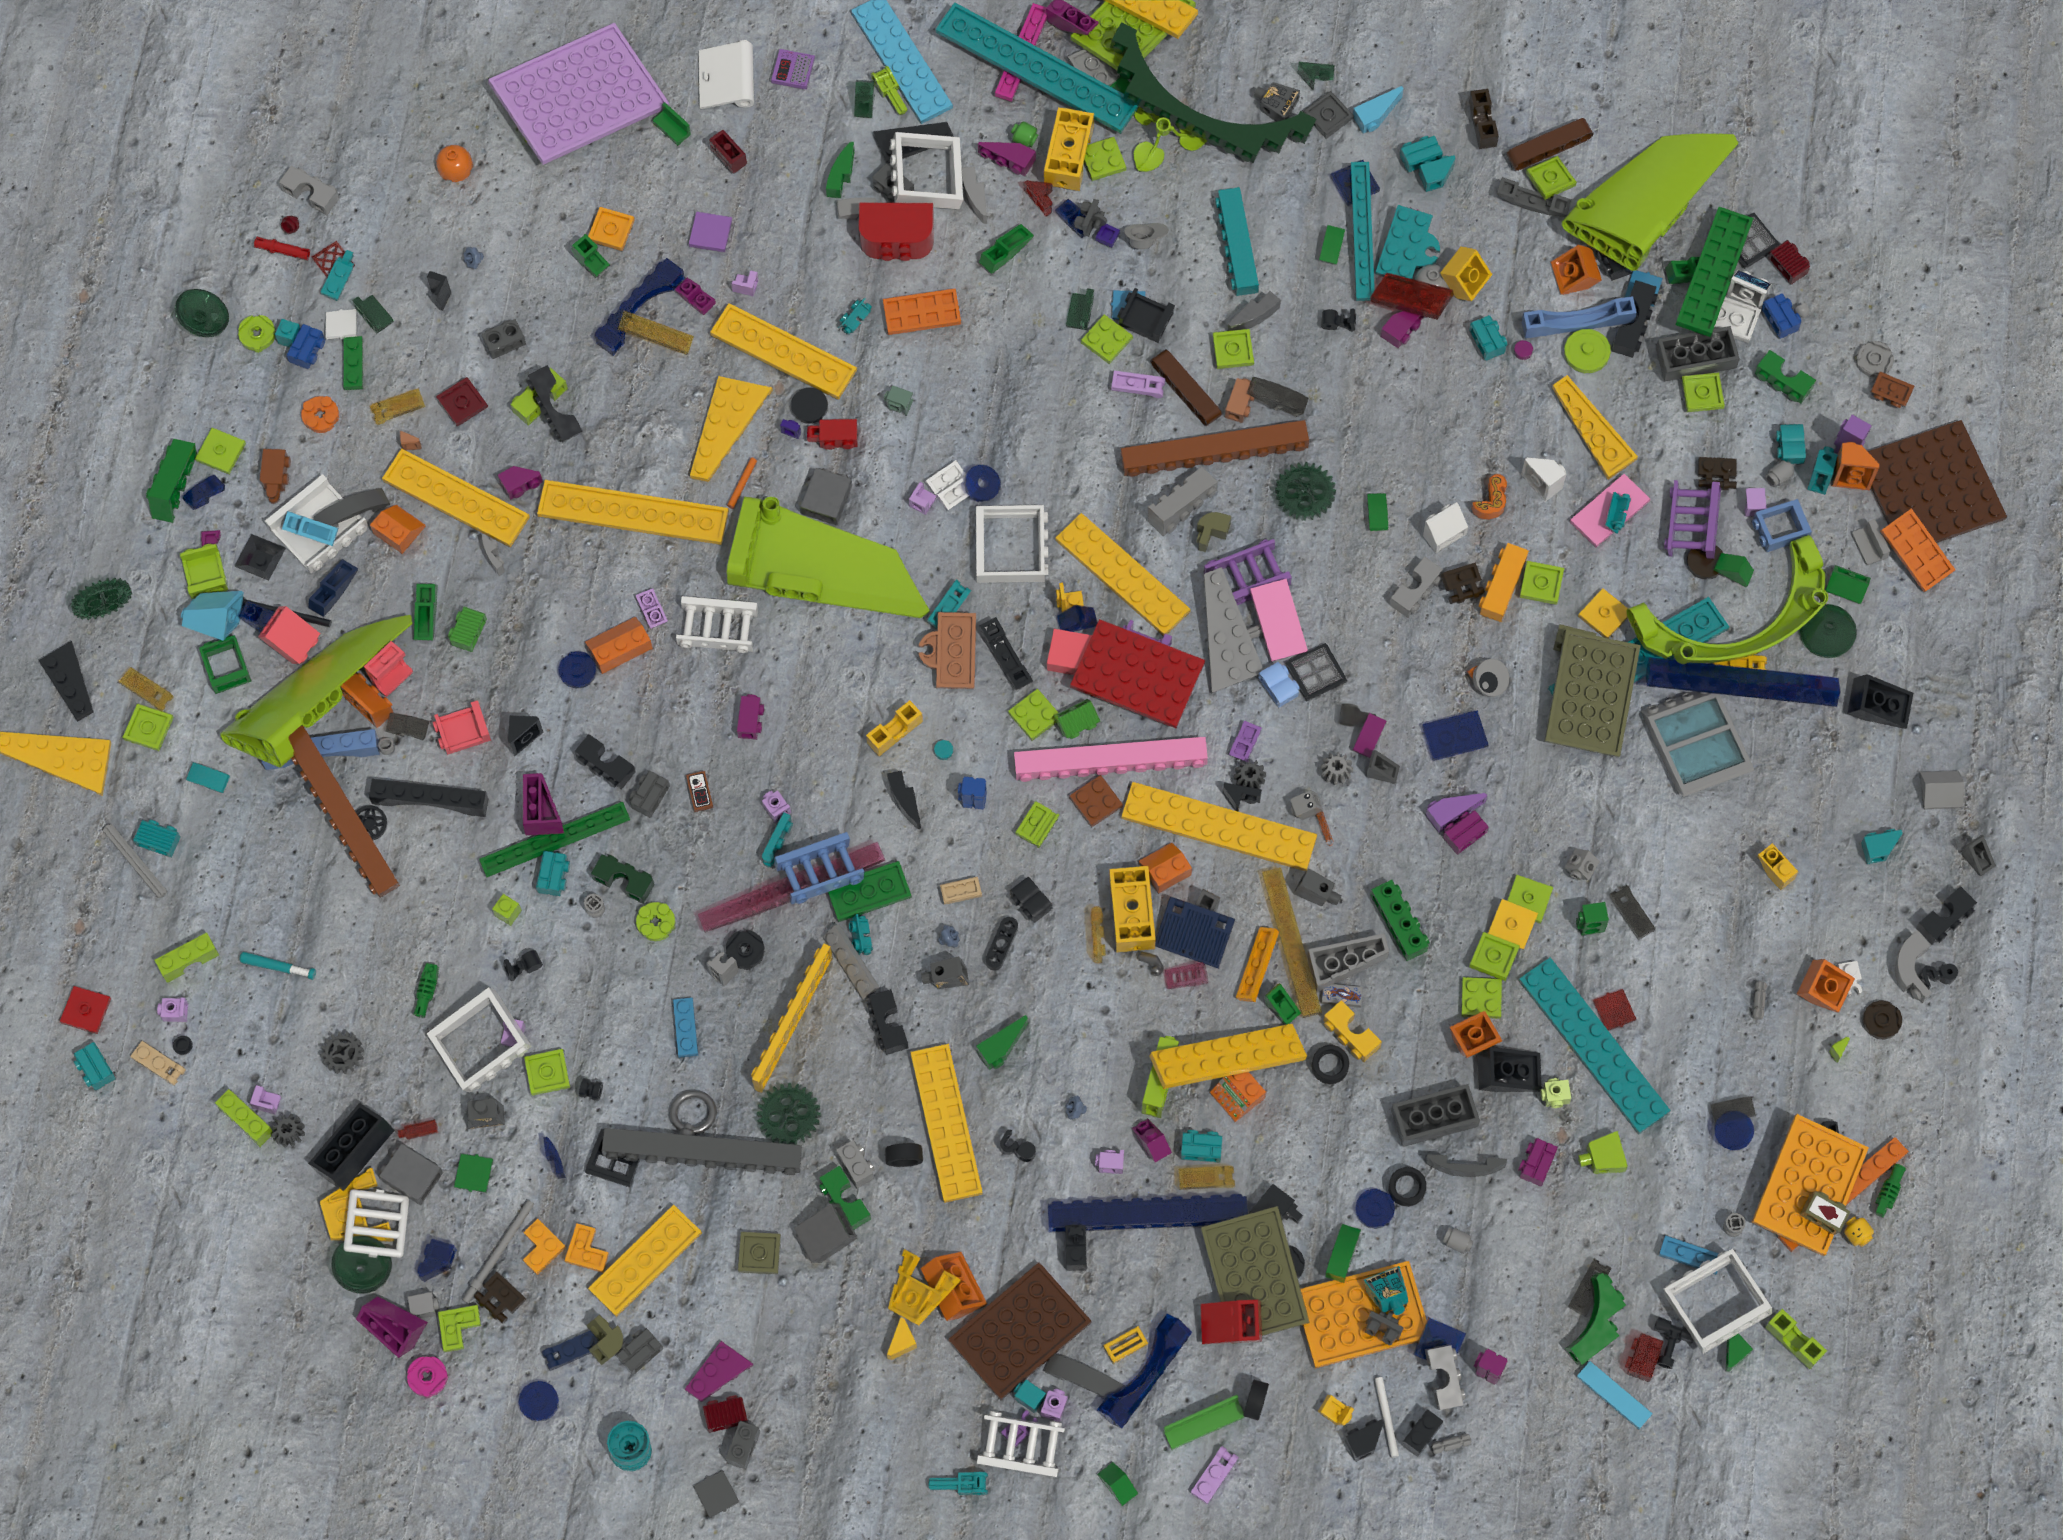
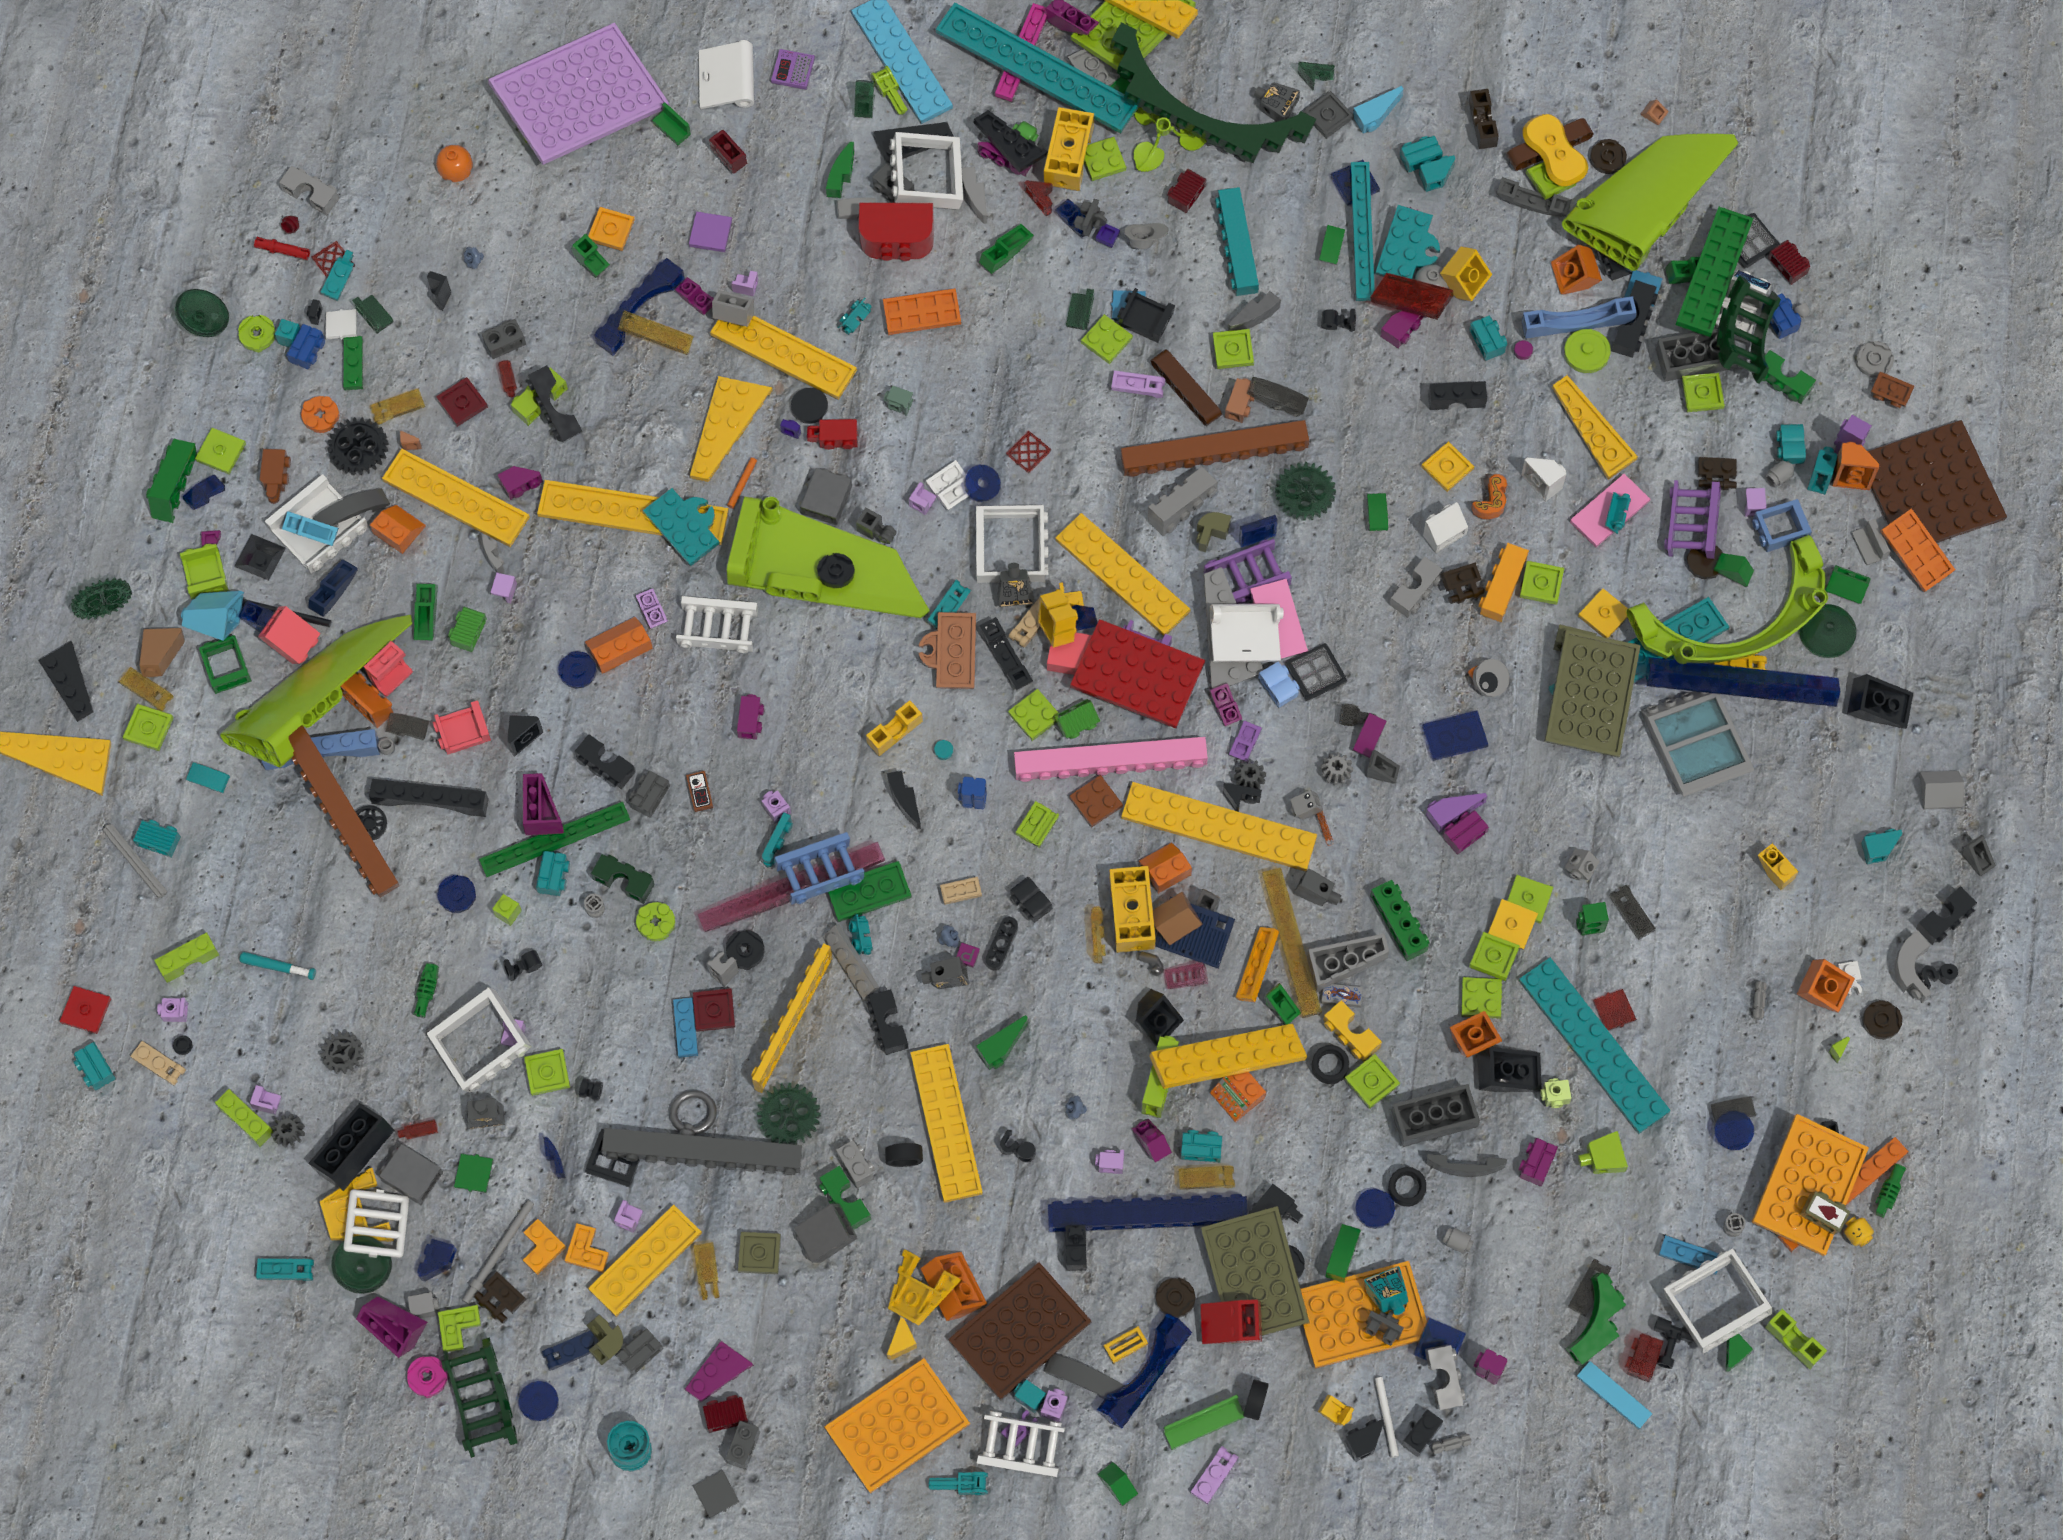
(159, 650): none -> medium nougat slope
(284, 1269): none -> teal plate
(314, 311): none -> black plate
(347, 434): none -> black gear
(456, 893): none -> clear blue tile
(500, 1395): none -> dark green fence
(504, 586): none -> lavender panel
(507, 377): none -> clear red cylinder
(628, 1217): none -> lavender panel
(683, 524): none -> teal plate
(706, 1268): none -> clear yellow hinge
(714, 1010): none -> dark red plate
(733, 308): none -> light grey brick
(835, 570): none -> black tile
(871, 525): none -> dark grey brick
(897, 1425): none -> light orange plate
(968, 954): none -> magenta tile
(1013, 146): none -> black wing
(1015, 587): none -> dark grey torso
(1019, 452): none -> clear red window
(1028, 624): none -> tan plate
(1057, 618): none -> yellow piece
(1157, 1016): none -> black slope
(1175, 918): none -> medium nougat slope
(1175, 1297): none -> dark brown tile
(1186, 190): none -> dark red brick
(1225, 704): none -> magenta slope
(1245, 629): none -> white door
(1258, 530): none -> clear blue tile
(1372, 1081): none -> lime plate
(1444, 394): none -> black arch
(1447, 466): none -> yellow tile
(1548, 138): none -> yellow plate
(1608, 156): none -> dark brown tile
(1654, 112): none -> nougat slope
(1727, 329): none -> dark green fence

